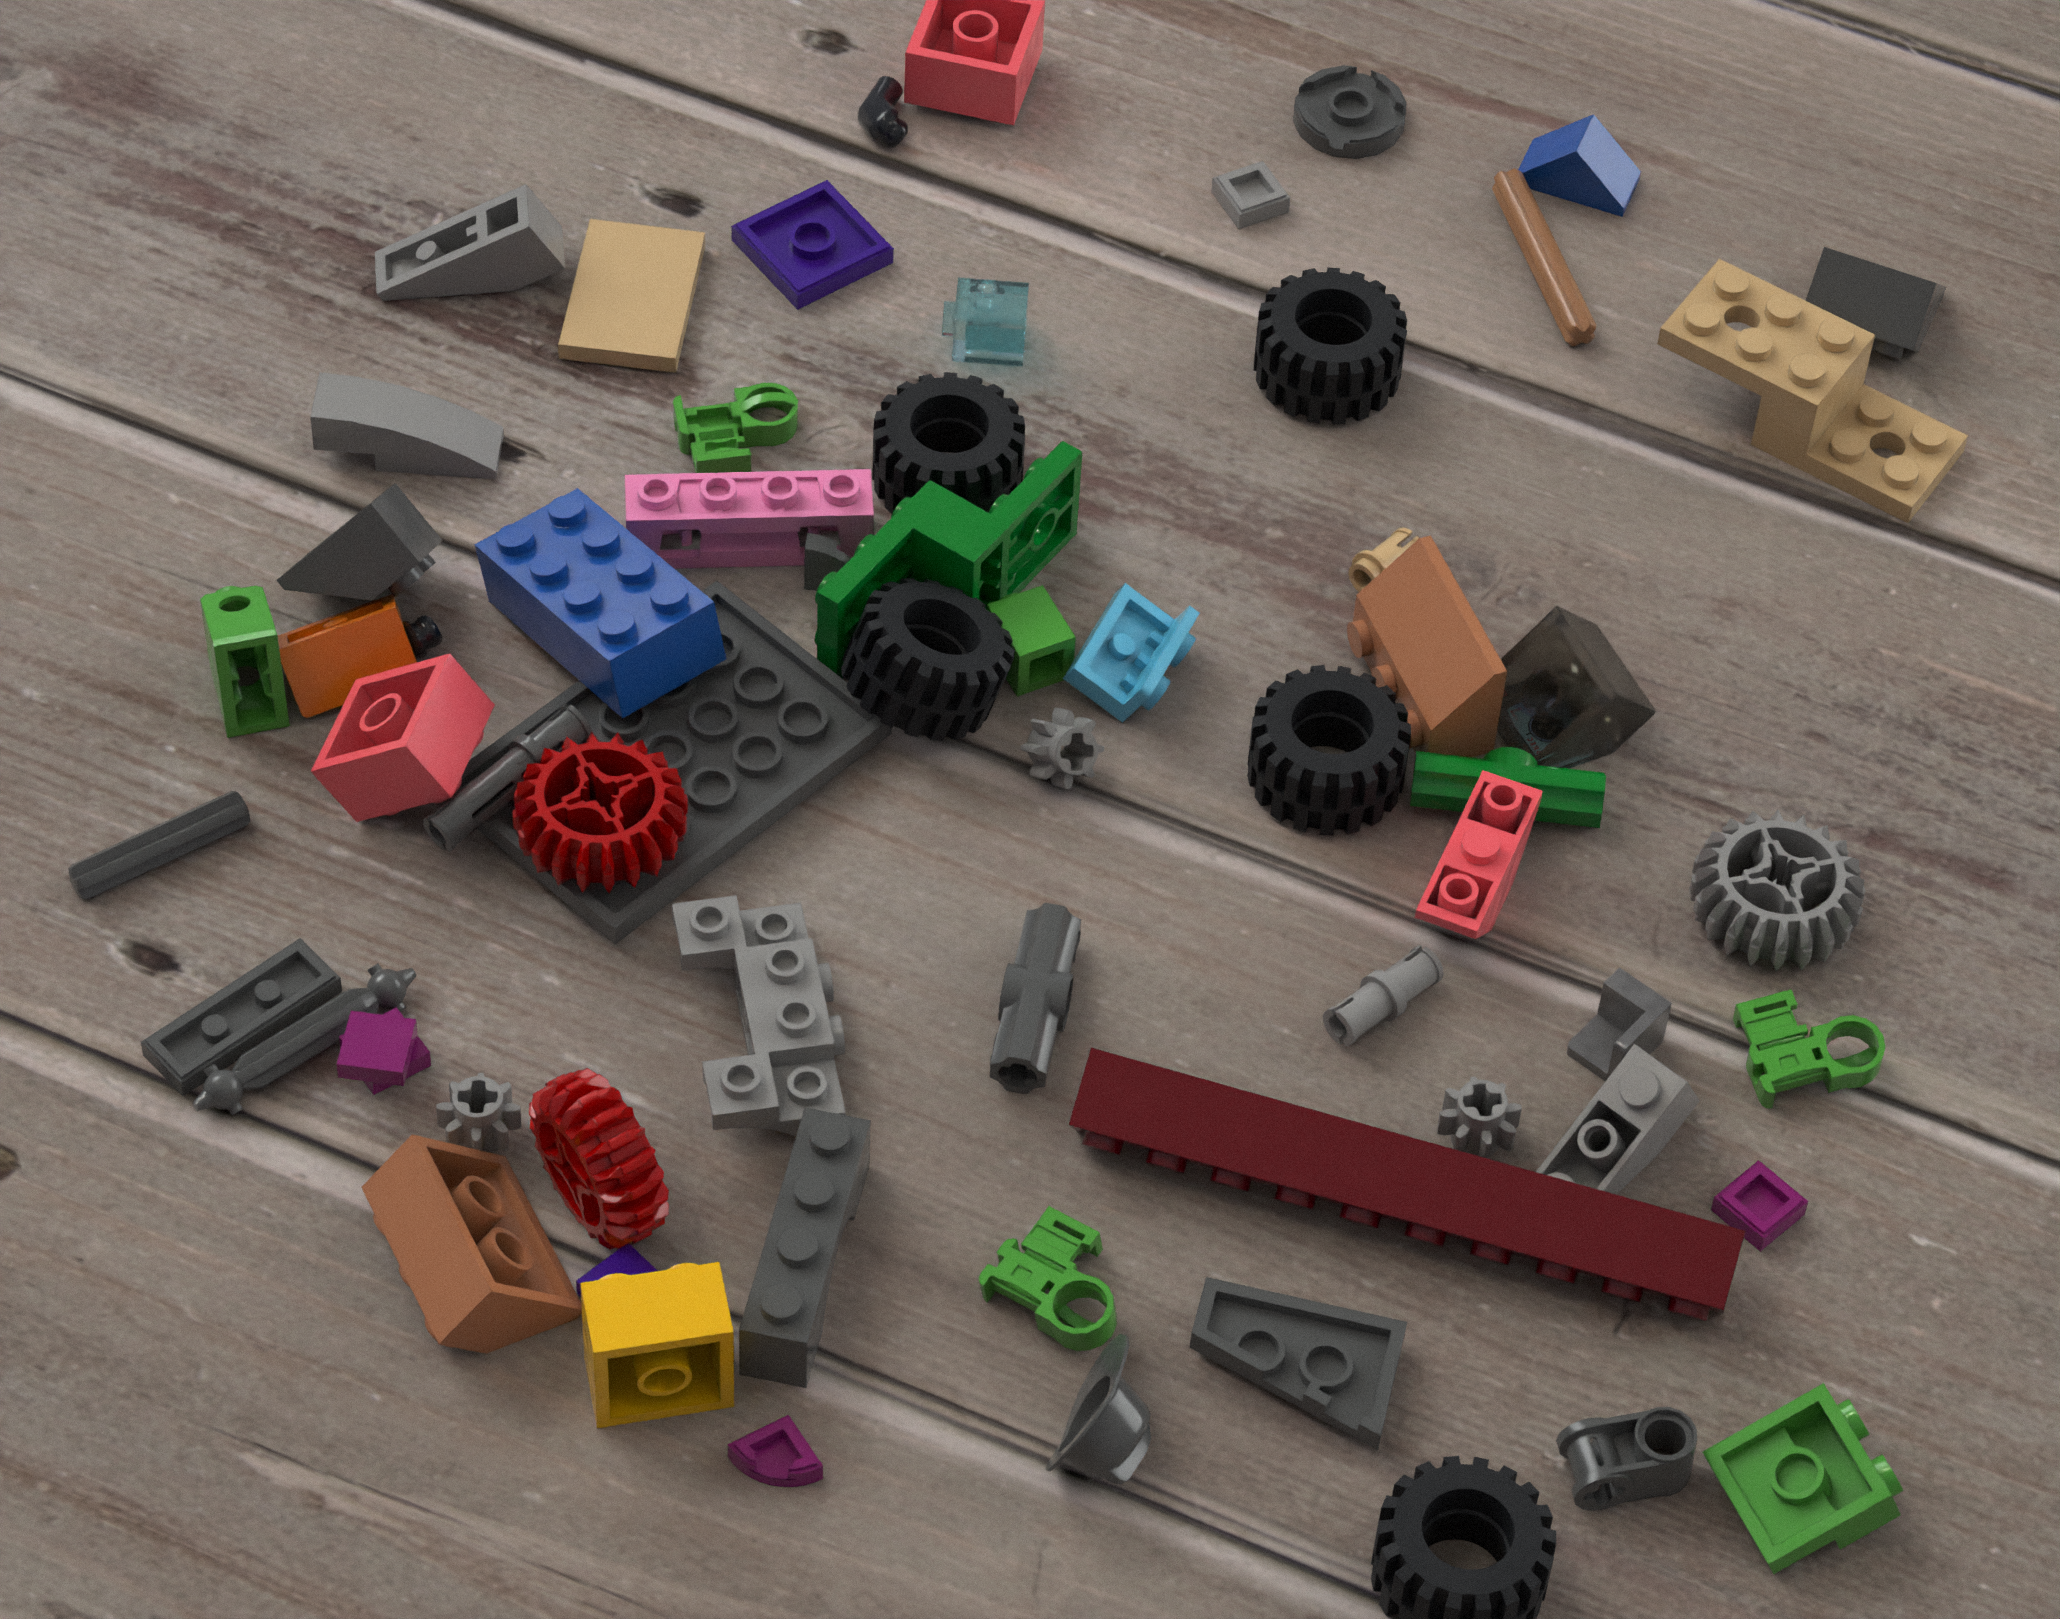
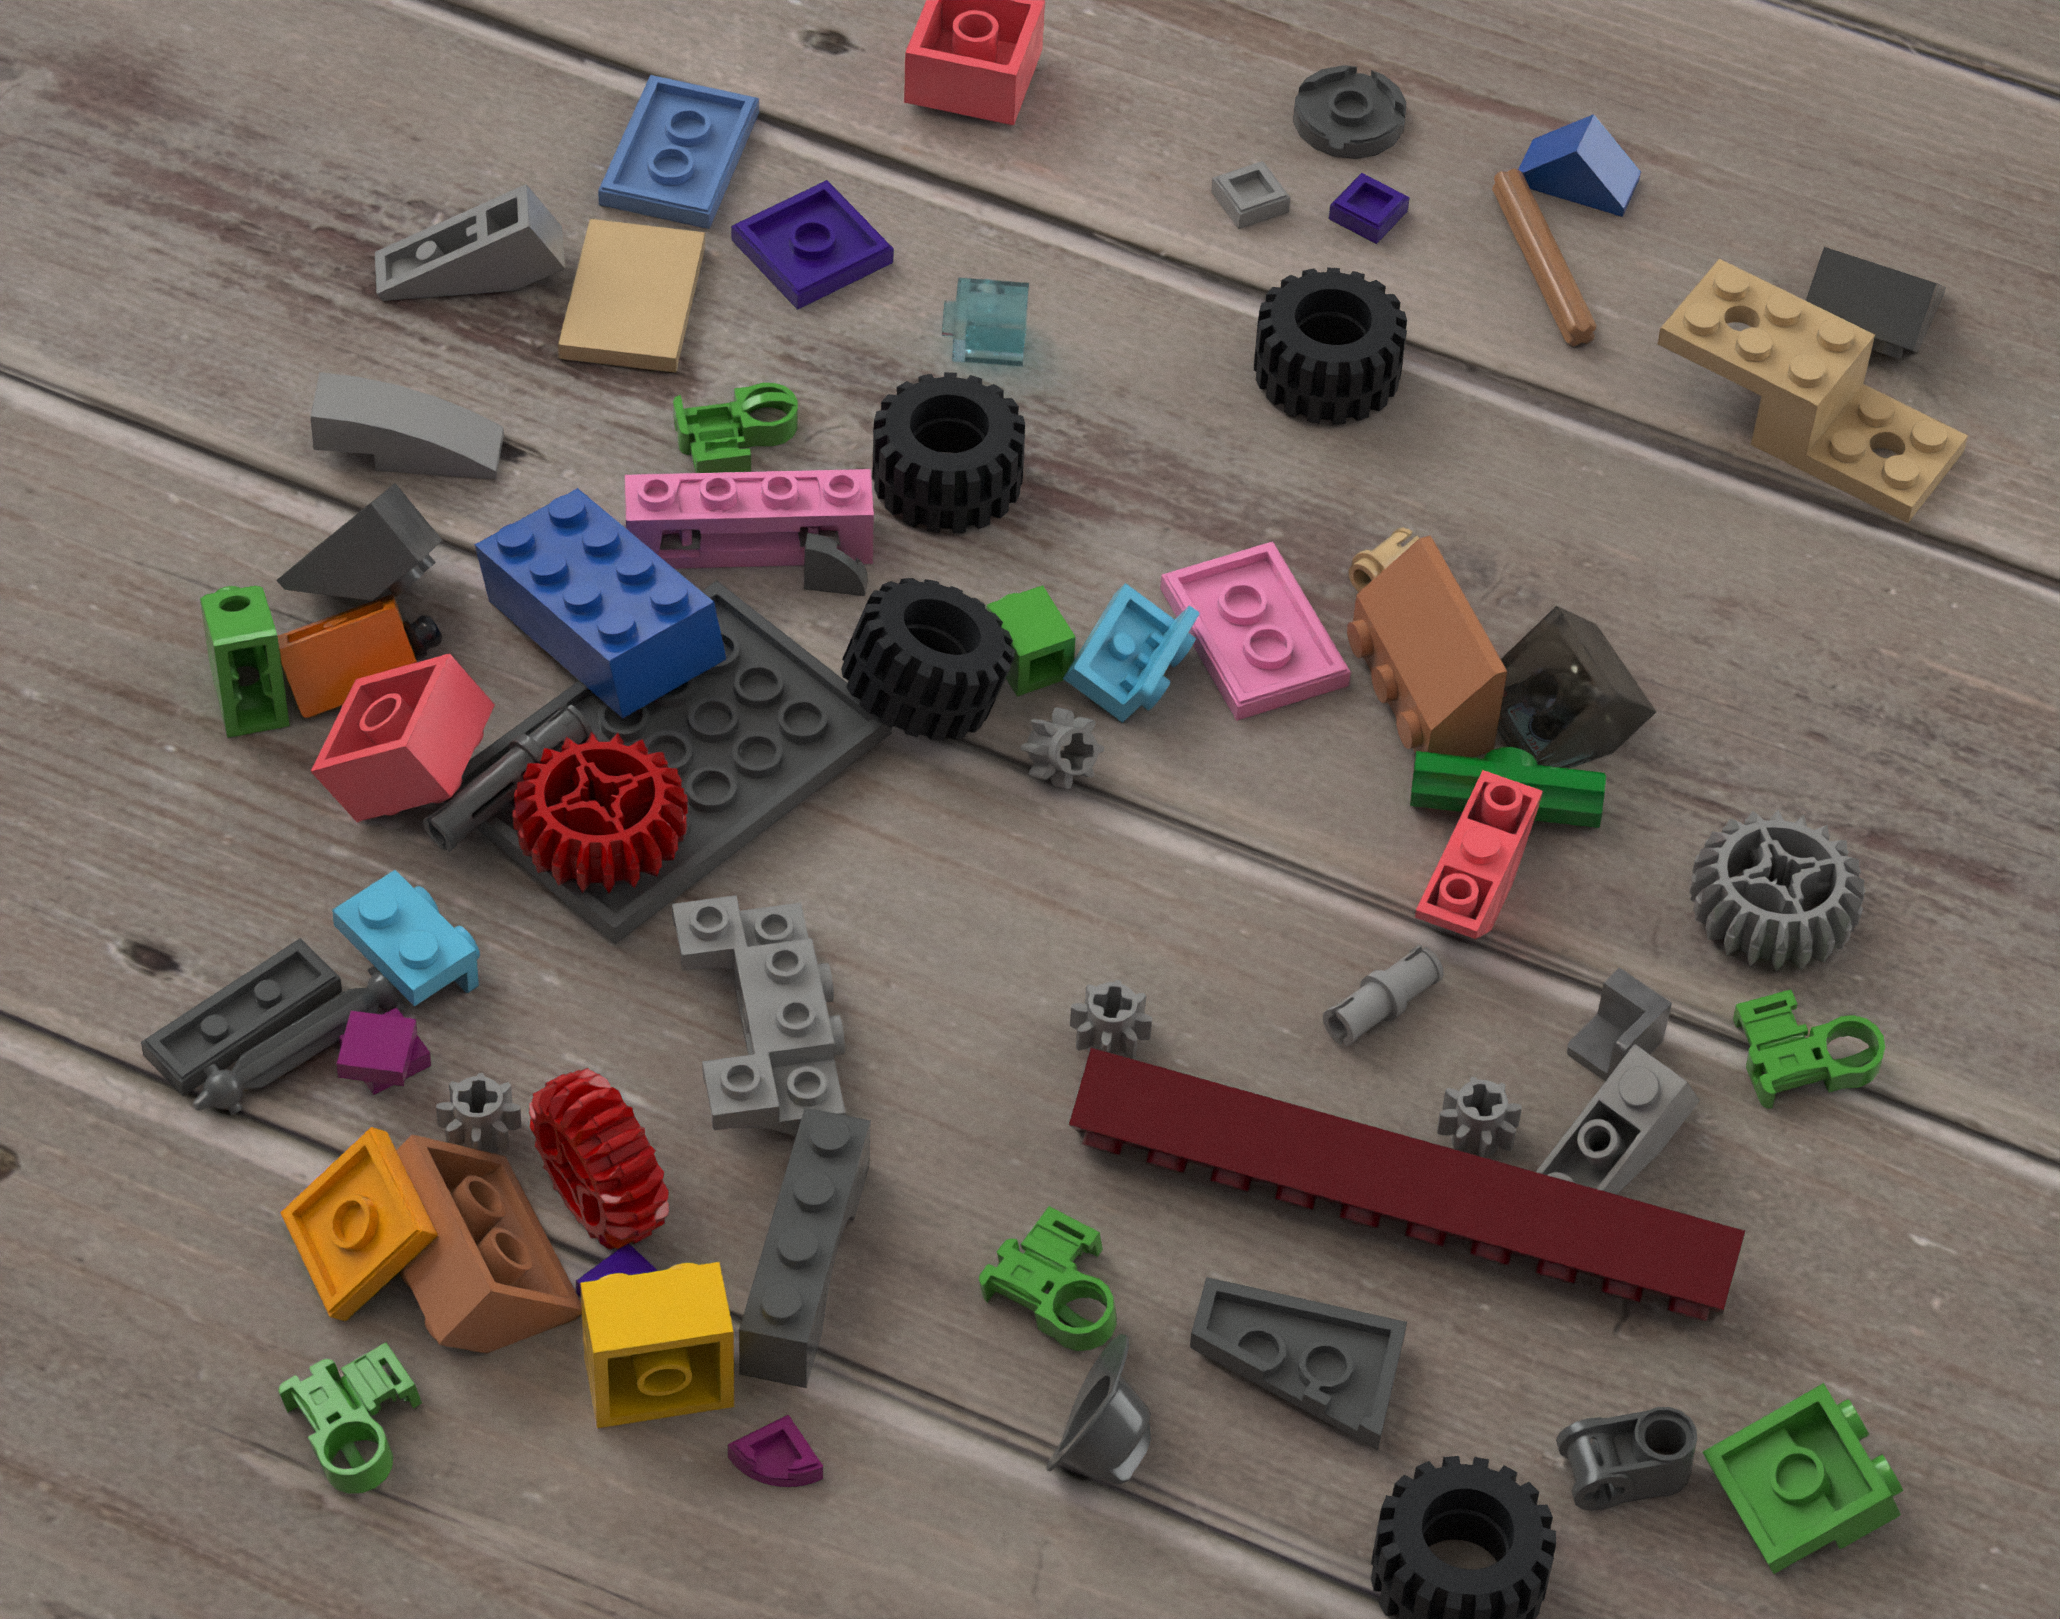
(159, 845): dark grey axle -> none
(350, 1400): none -> bright green piece
(358, 1224): none -> light orange tile
(408, 938): none -> medium azure bracket
(679, 151): none -> medium blue tile
(878, 113): black arm -> none
(957, 545): green bracket -> none
(1035, 998): dark grey piece -> none
(1111, 1019): none -> light grey gear
(1256, 631): none -> bright pink tile
(1323, 787): black tyre -> none
(1369, 208): none -> dark purple tile
(1759, 1205): magenta tile -> none

